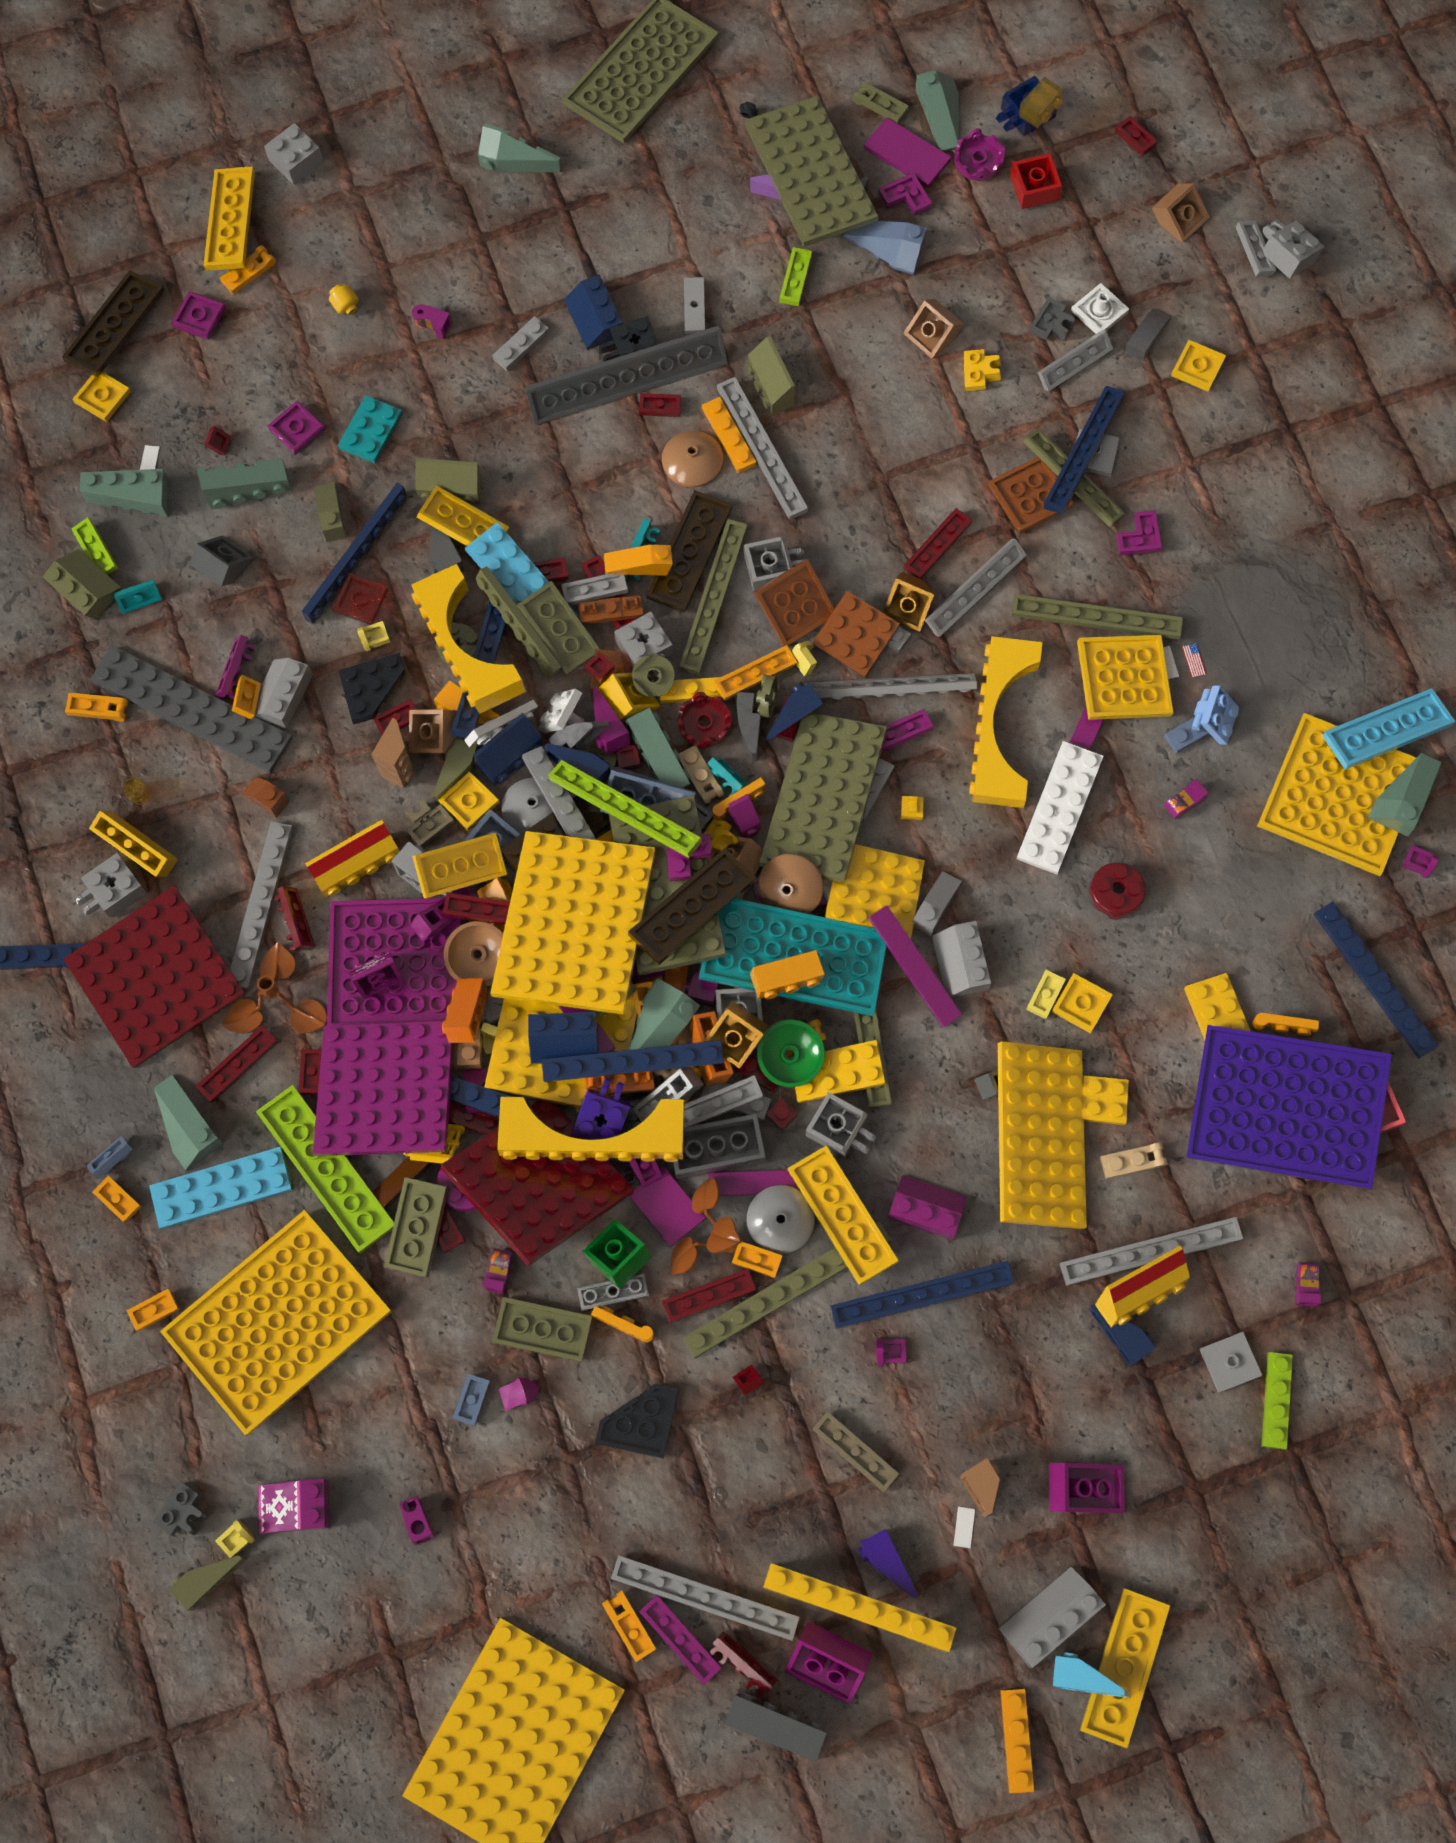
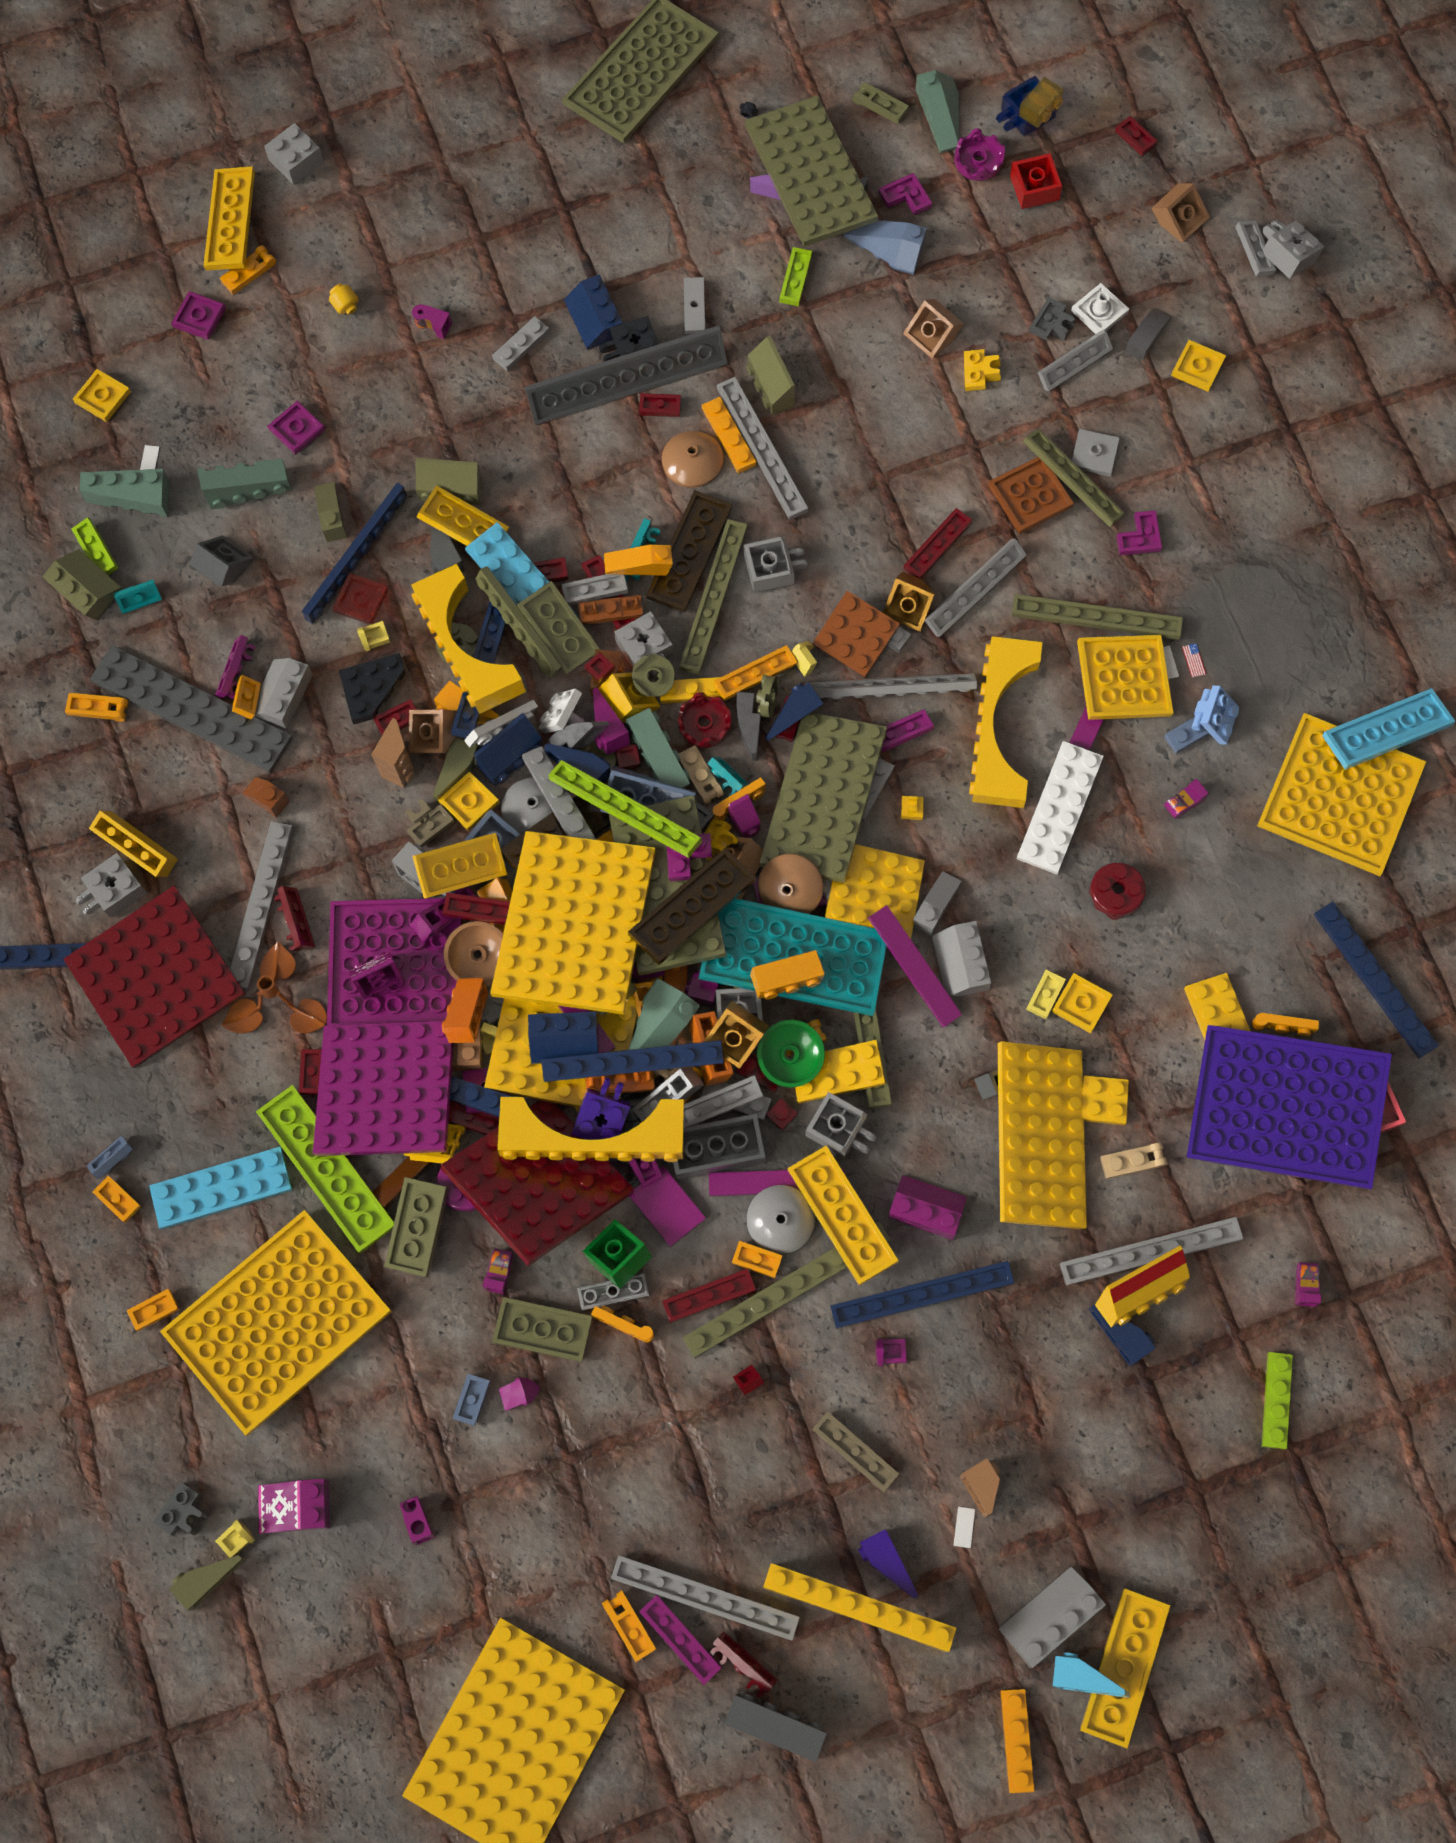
(113, 323): dark brown plate -> none
(132, 787): clear yellow wheel -> none
(186, 1127): sand green wedge -> none
(217, 440): dark red plate -> none
(236, 1064): dark red plate -> none
(353, 859): yellow slope -> none
(370, 429): teal plate -> none
(449, 1234): dark red plate -> none
(507, 154): sand green wedge -> none
(641, 1423): black plate -> none
(722, 1238): dark orange plant -> none
(794, 603): dark orange plate -> none
(829, 1662): magenta slope -> none
(907, 152): magenta tile -> none
(1084, 450): dark blue plate -> none
(1086, 1488): magenta slope -> none
(1230, 1362): light grey plate -> none
(1406, 796): sand green wedge -> none
(1420, 861): magenta tile -> none

